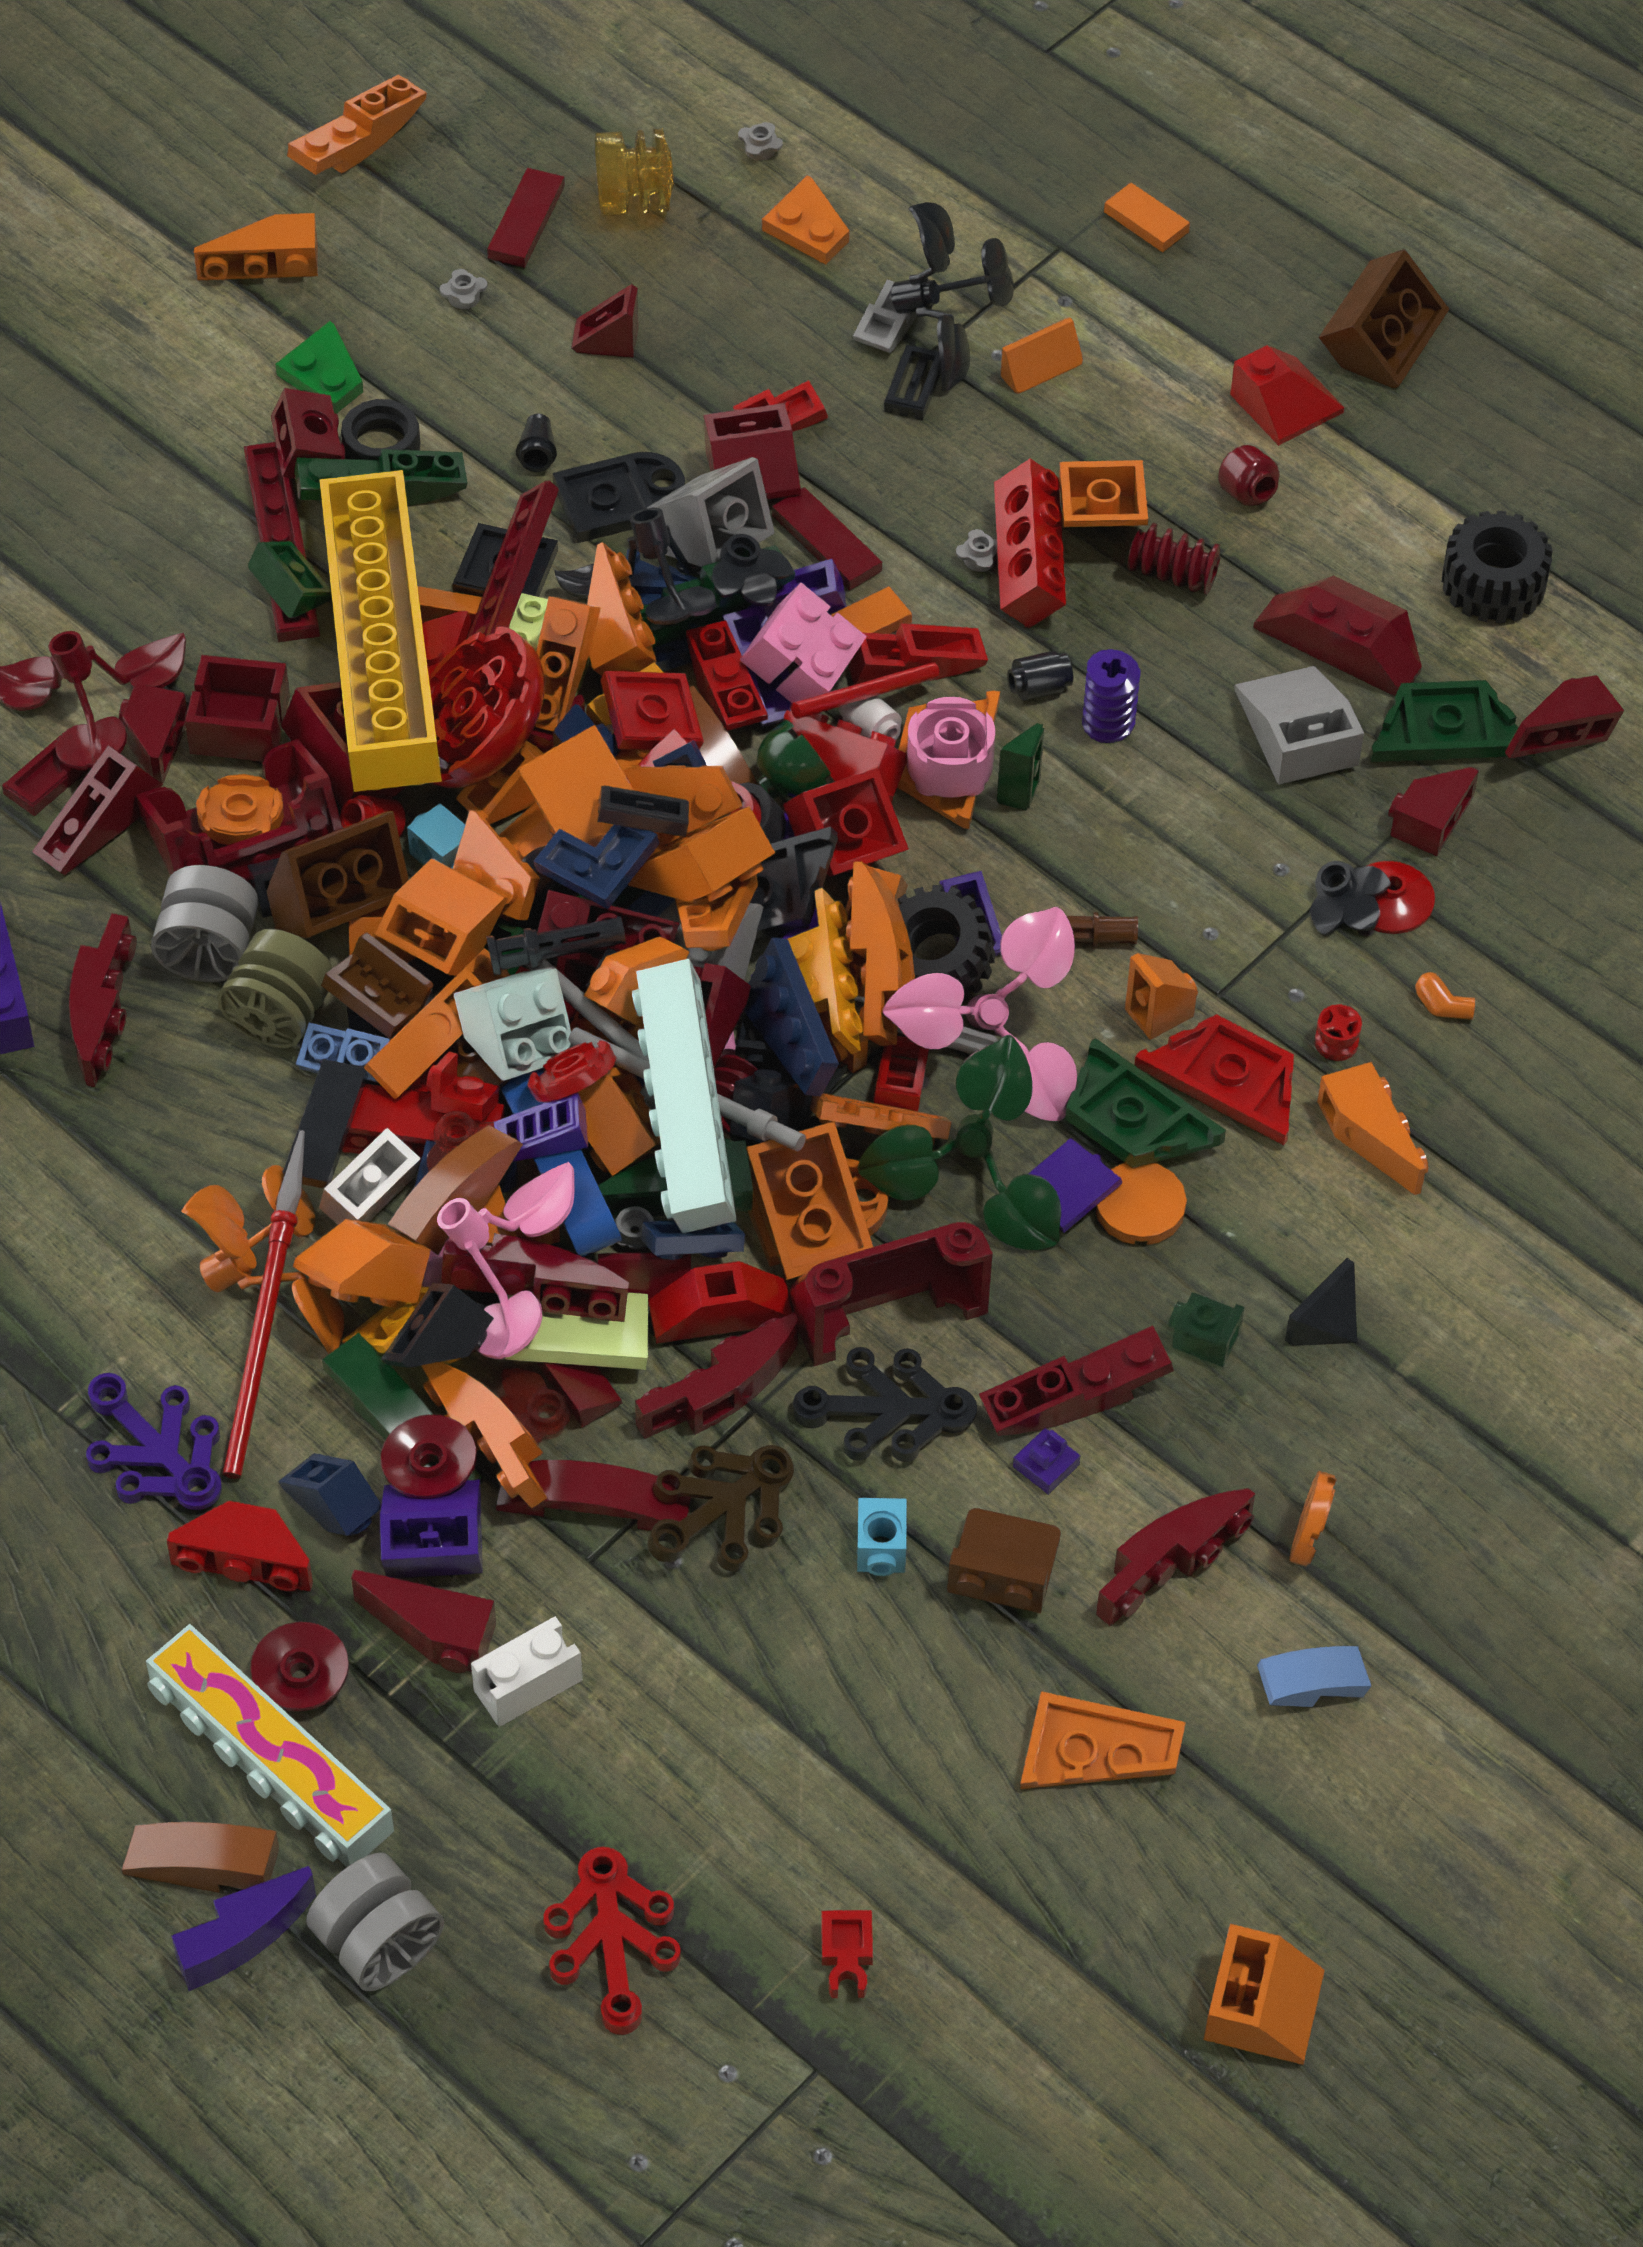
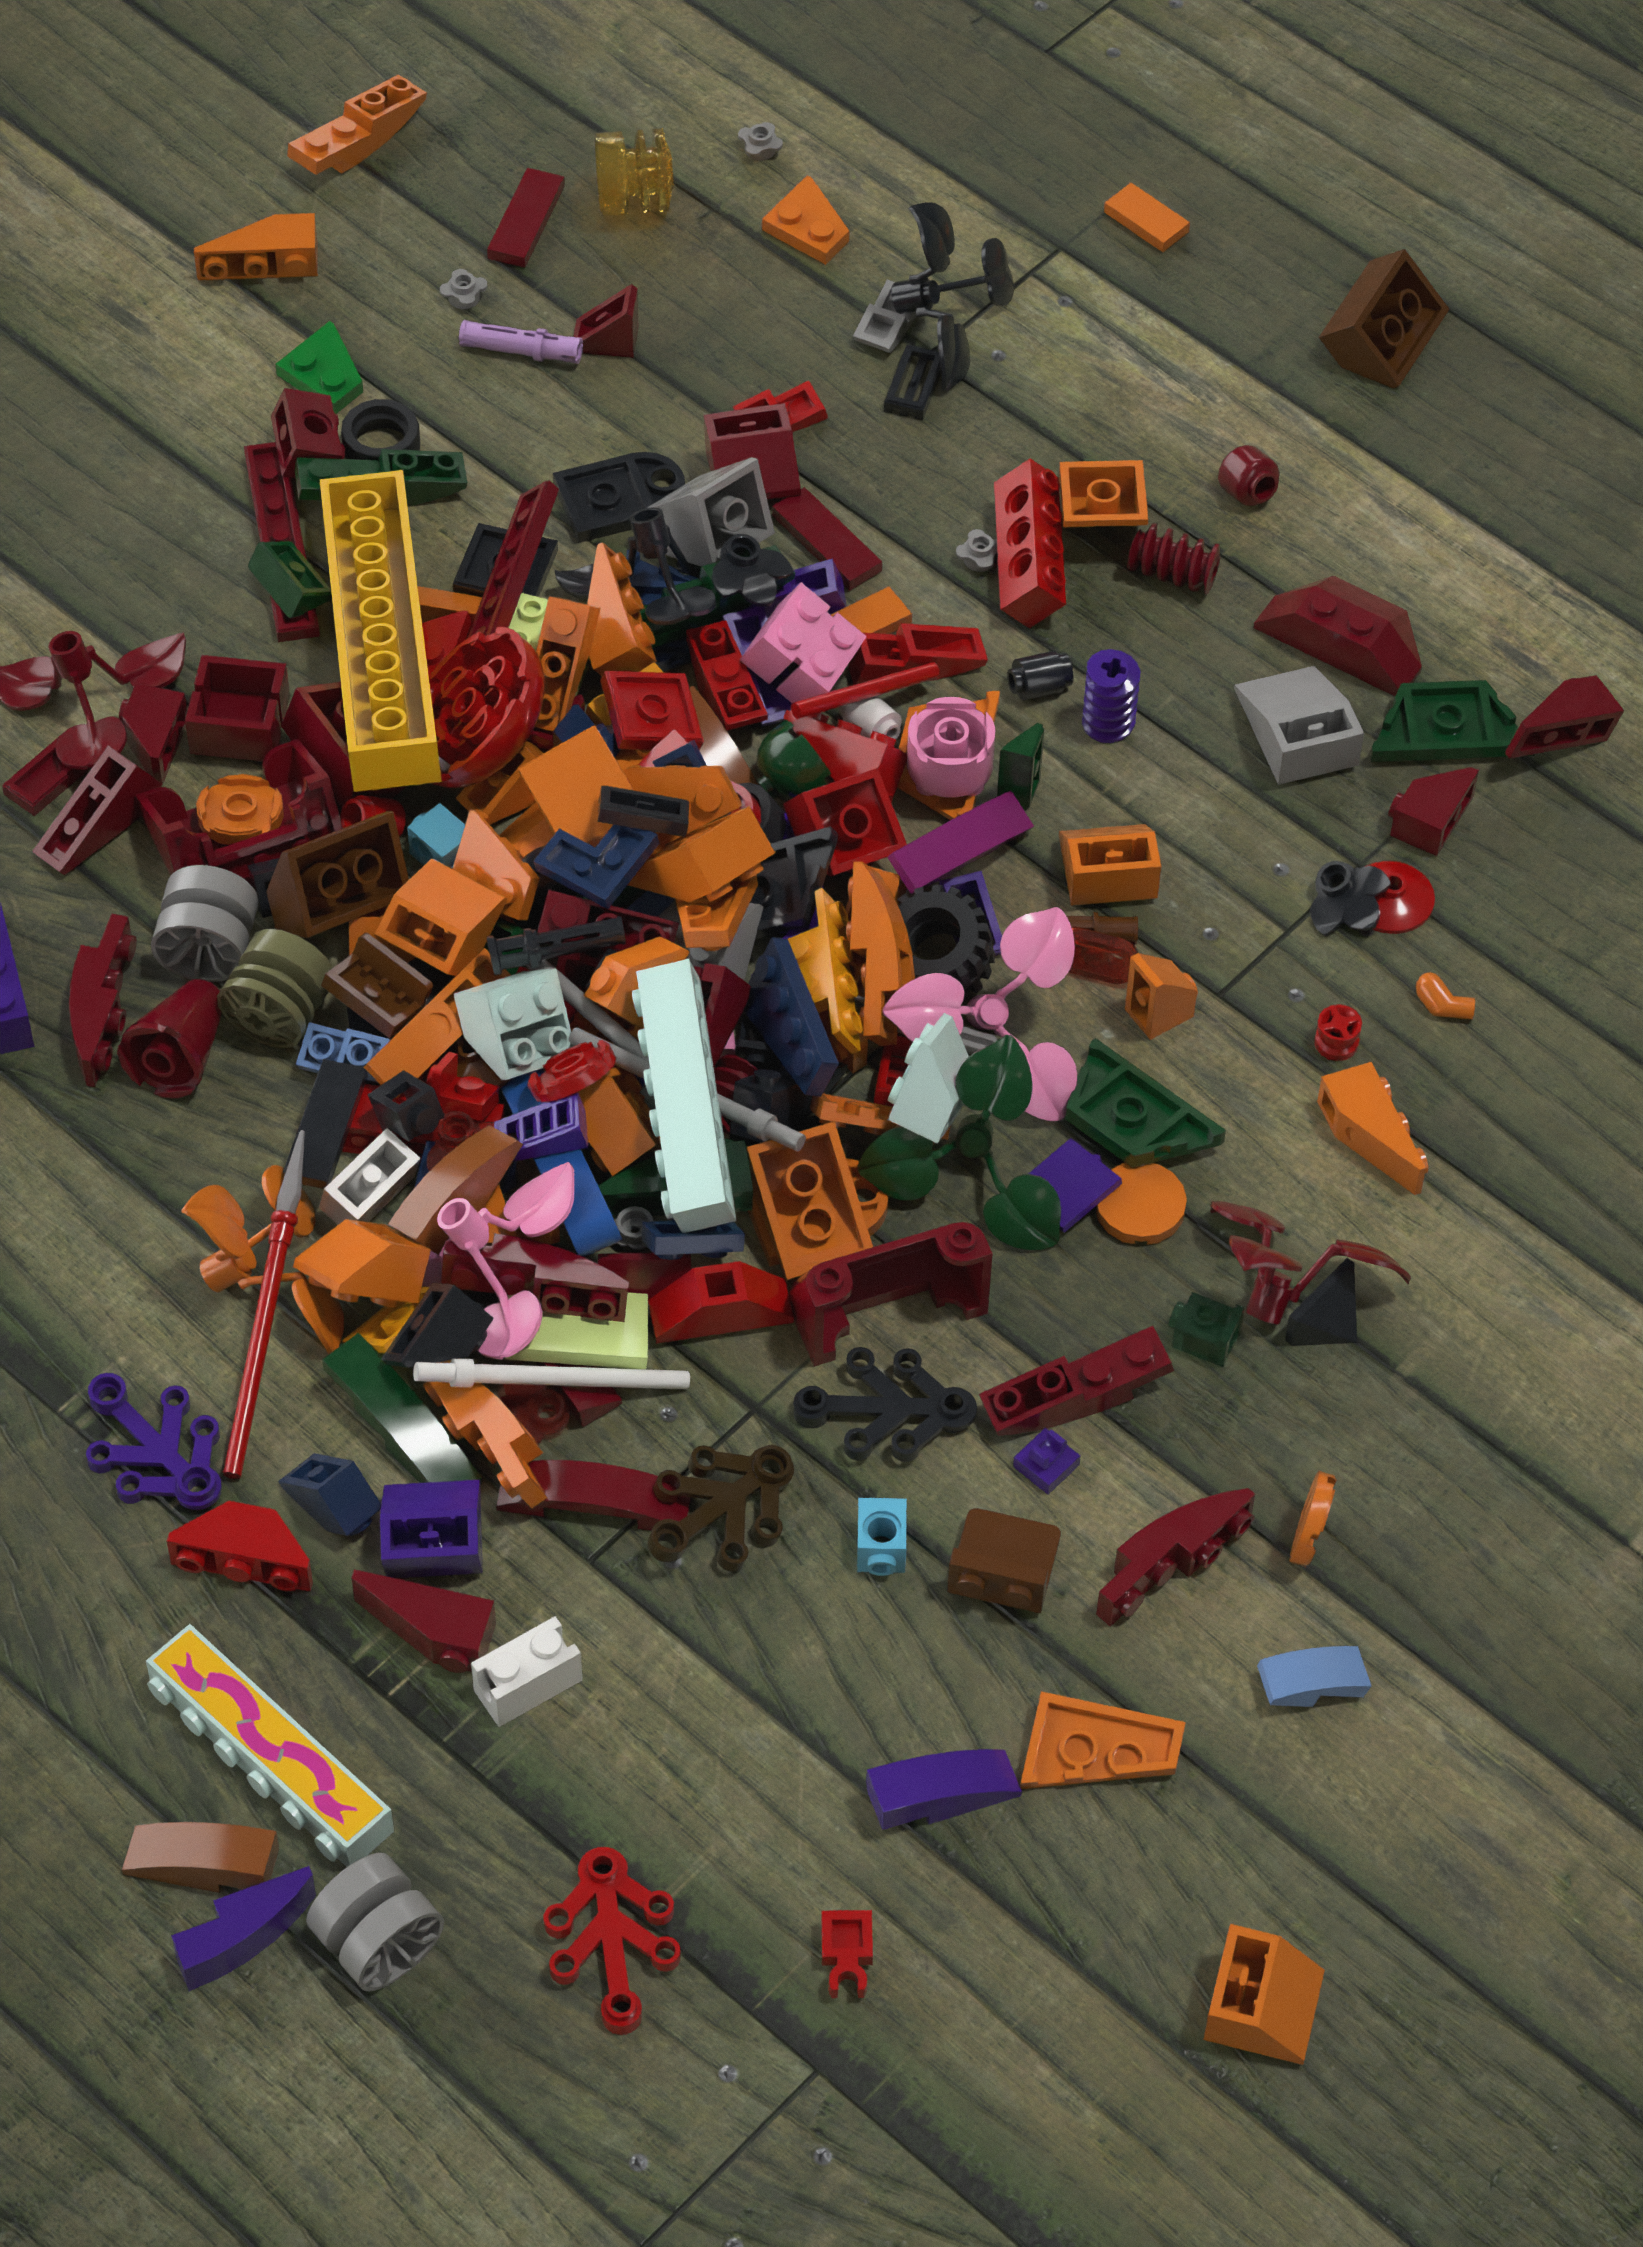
(173, 1040): none -> dark red cone
(298, 1648): dark red dish -> none
(412, 1117): none -> black brick
(426, 1441): dark red dish -> none
(466, 1373): none -> white bar
(537, 343): none -> lavender pin
(537, 445): black cone -> none
(736, 1376): dark red slope -> none
(927, 1092): none -> light aqua slope
(940, 1785): none -> dark purple slope
(960, 841): none -> magenta slope
(1041, 356): orange slope -> none
(1097, 959): none -> clear red plate
(1111, 864): none -> orange slope
(1229, 1073): red wing -> none
(1271, 1287): none -> dark red plant
(1281, 394): red slope -> none
(1503, 543): black tyre -> none

